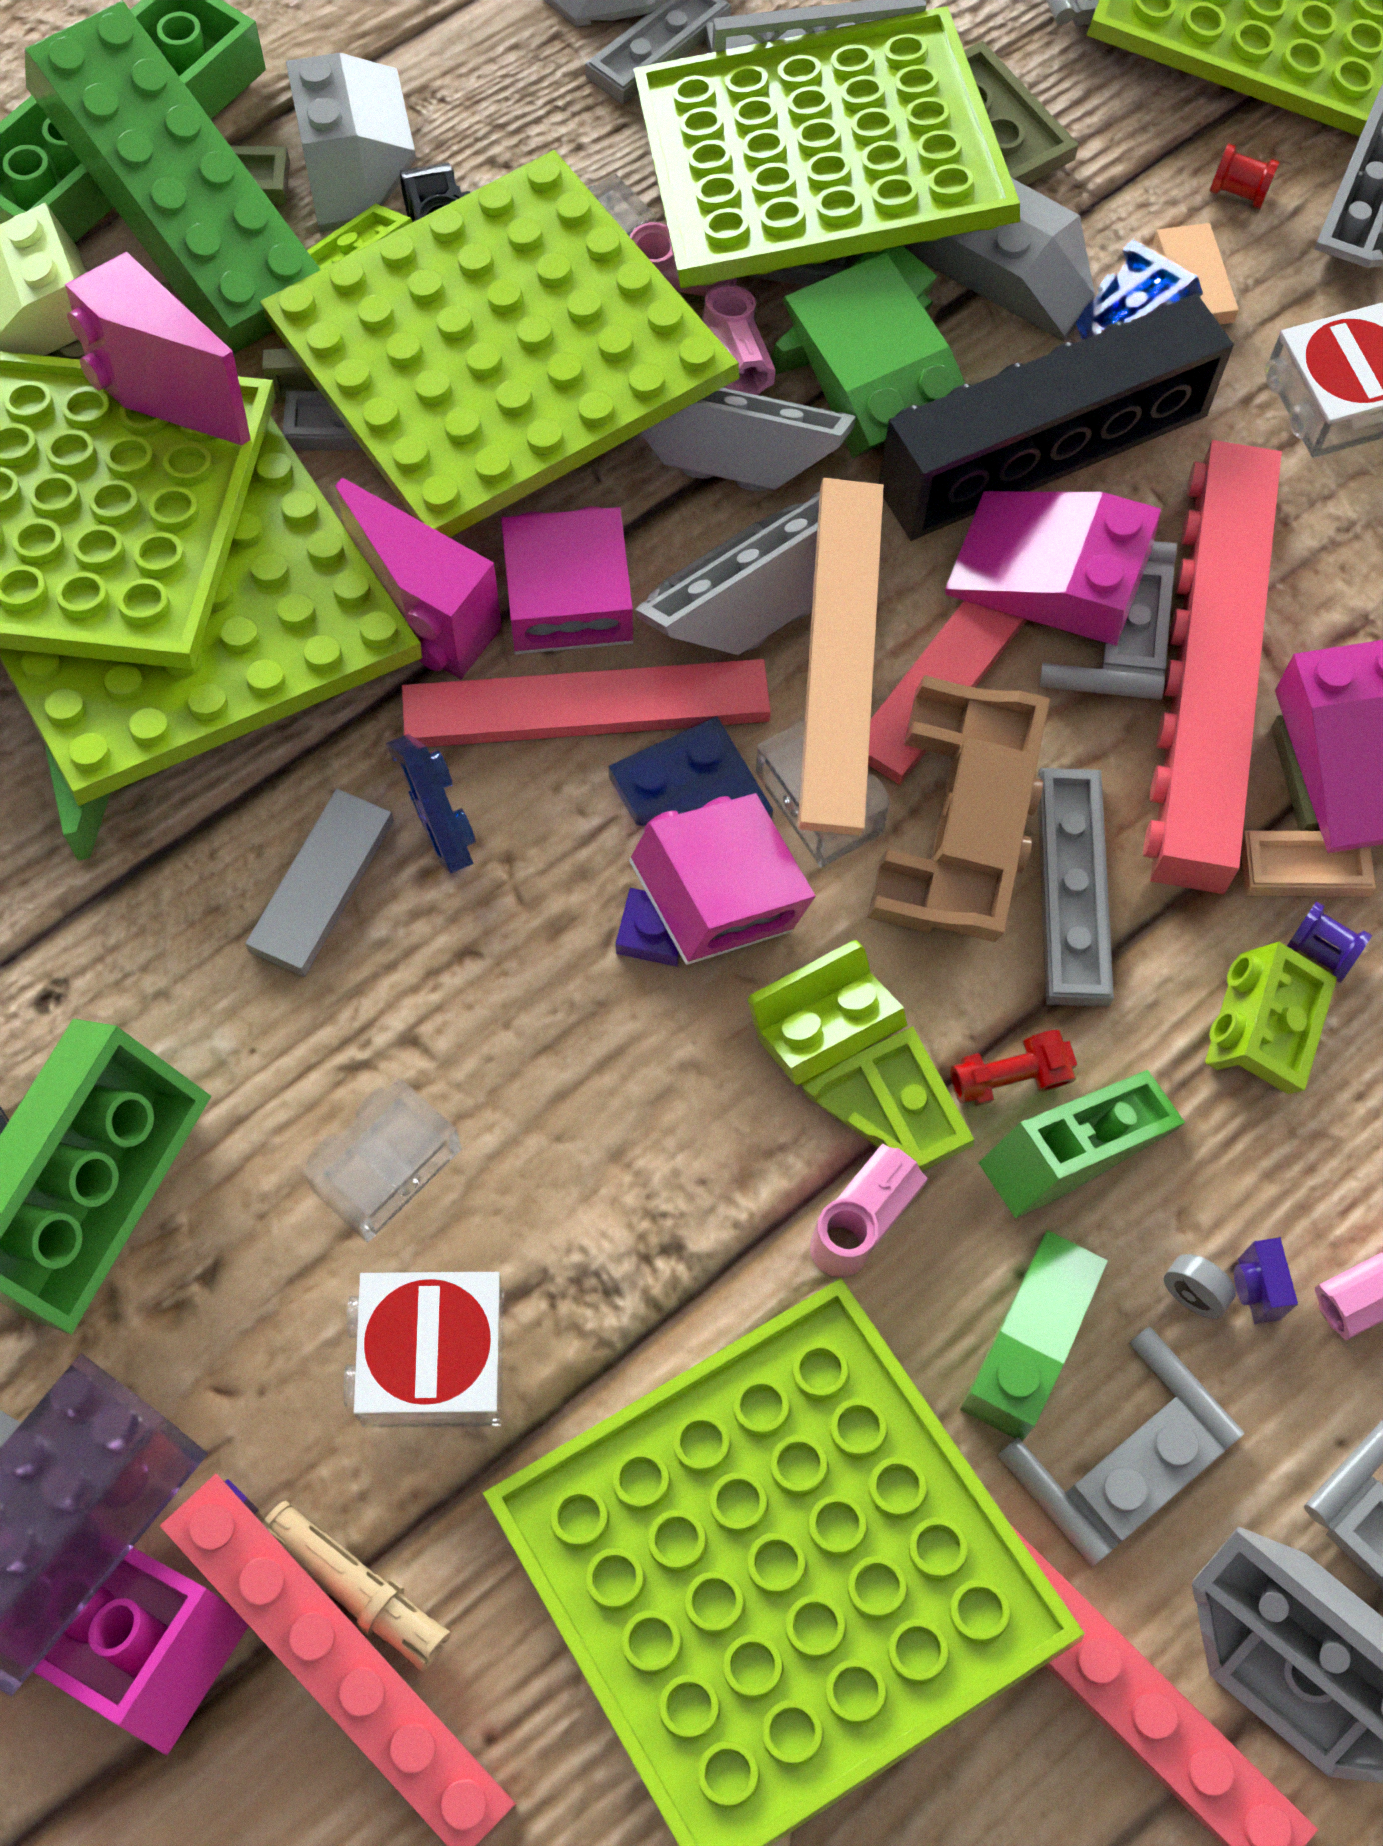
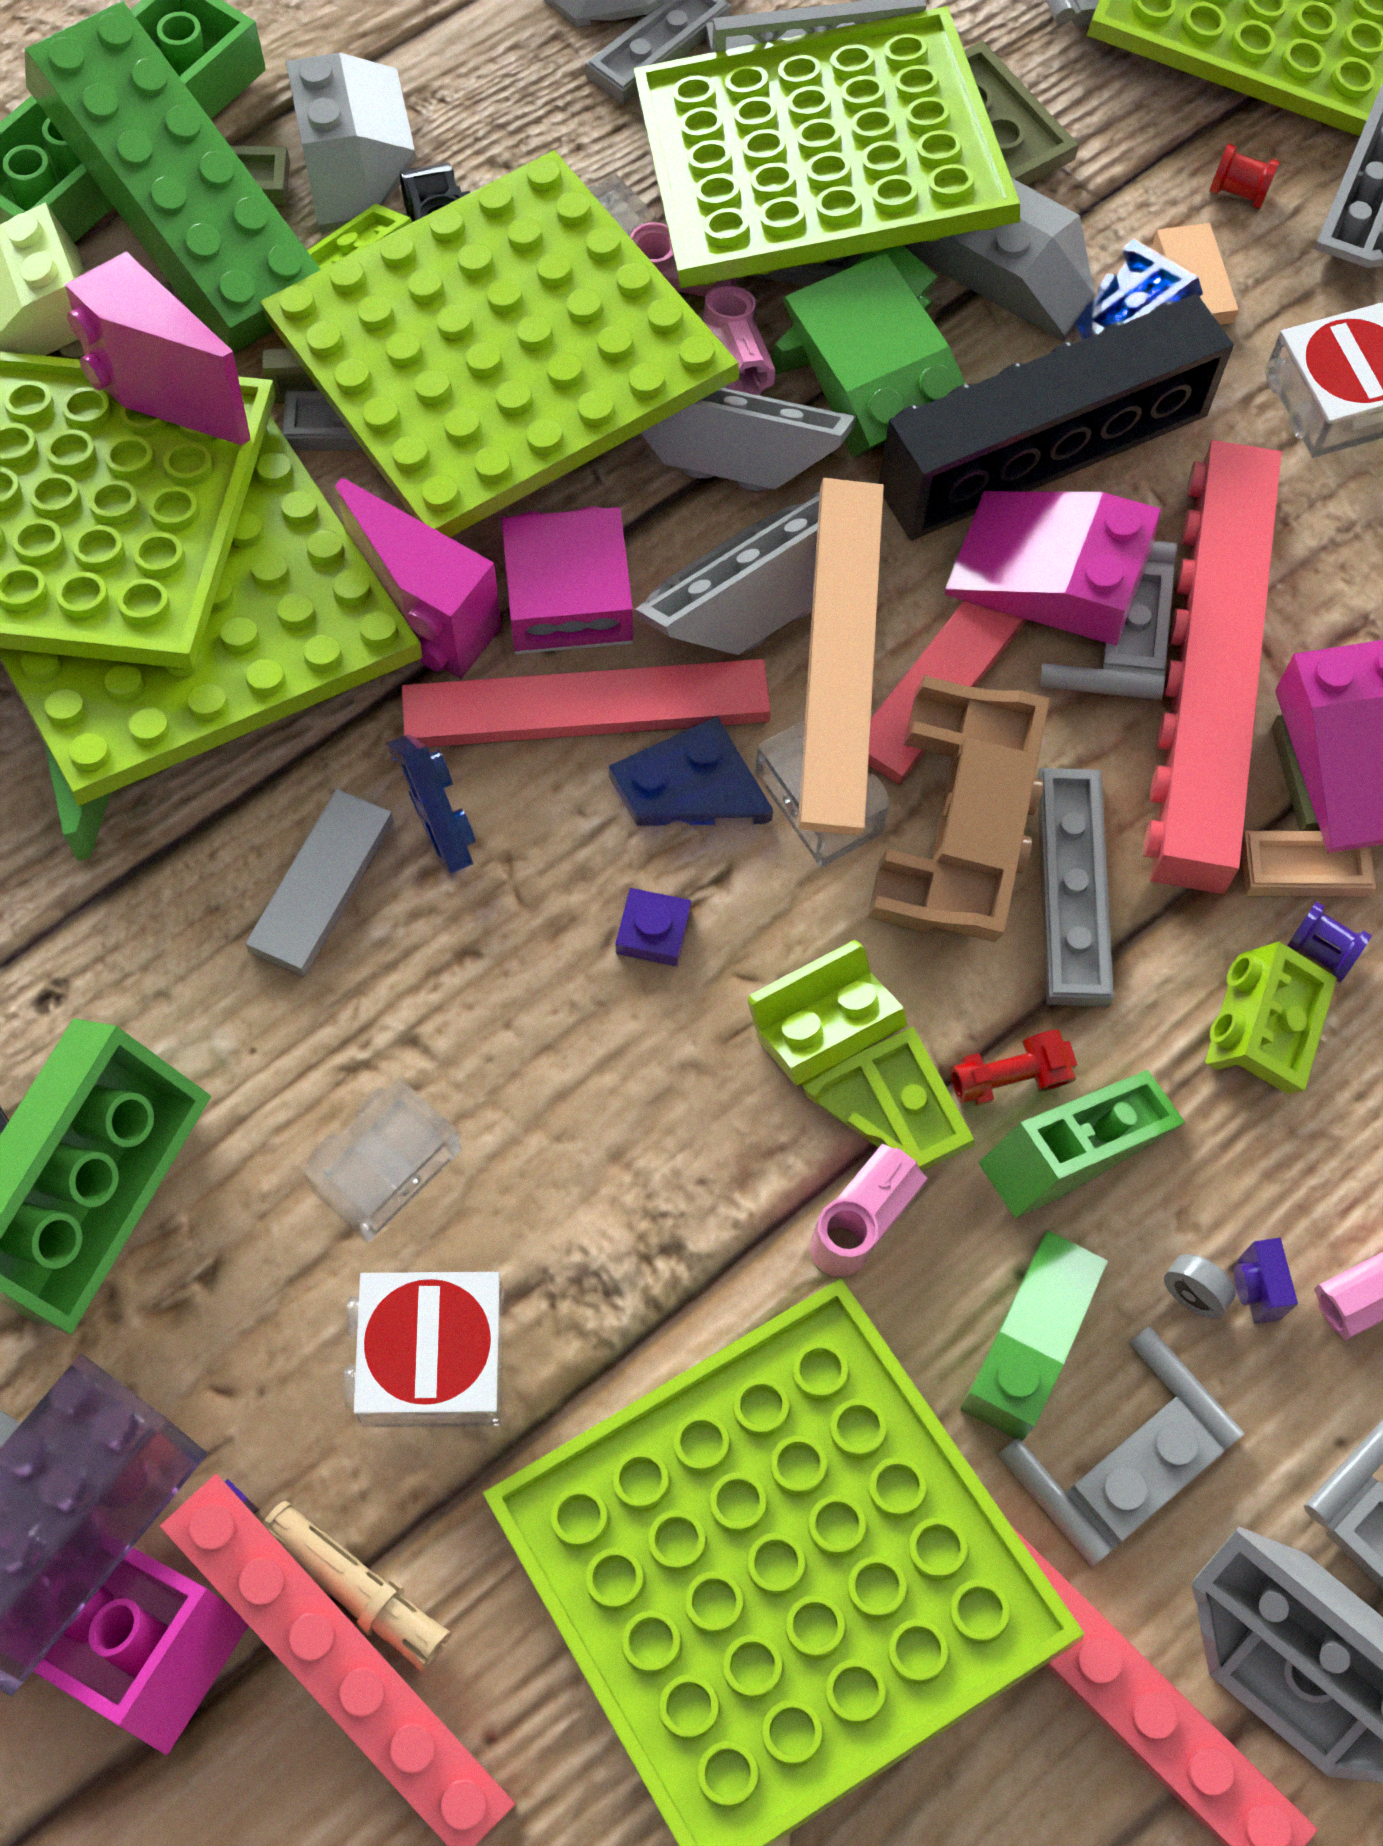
(720, 877): piece -> none

